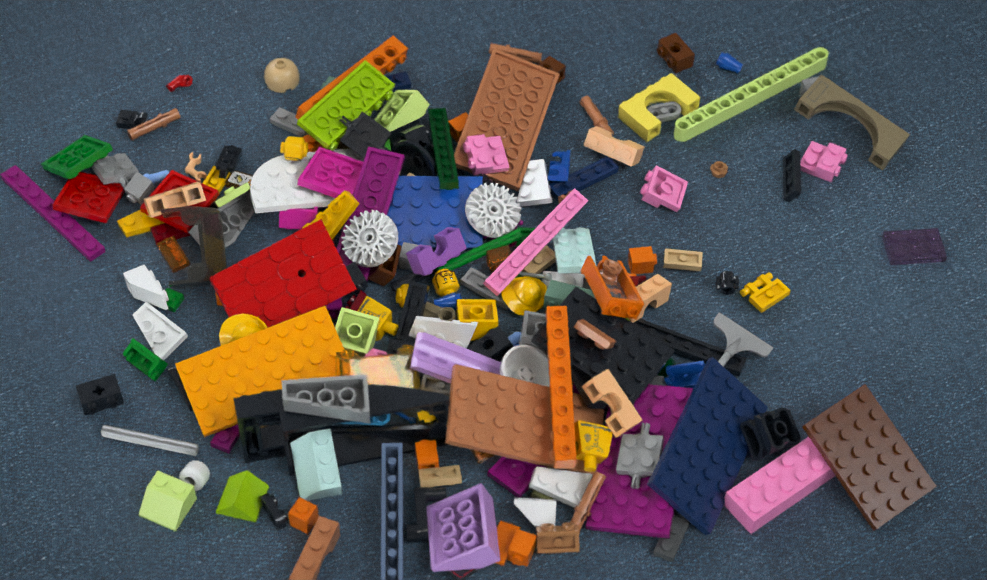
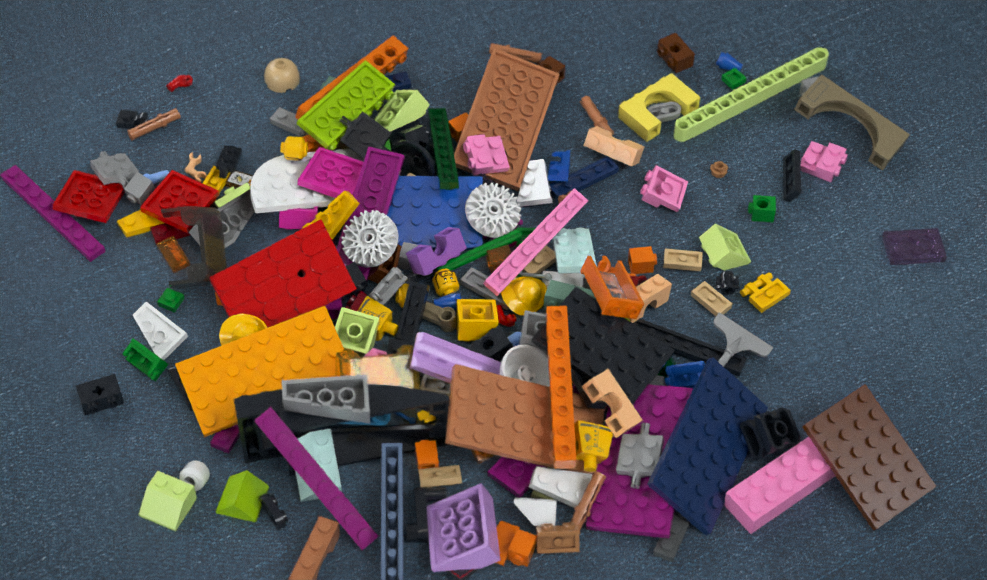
(77, 157): green plate -> none
(145, 287): white slope -> none
(149, 440): light grey axle -> none
(177, 197): light nougat arch -> none
(303, 515): orange brick -> none
(316, 478): none -> magenta plate
(388, 286): none -> light grey hinge
(451, 331): white wing -> none
(506, 320): none -> red arm
(587, 330): nougat plate -> none
(610, 271): nougat wheel -> none
(711, 299): none -> tan plate
(723, 248): none -> yellowish green slope
(733, 78): none -> green plate
(762, 208): none -> green brick

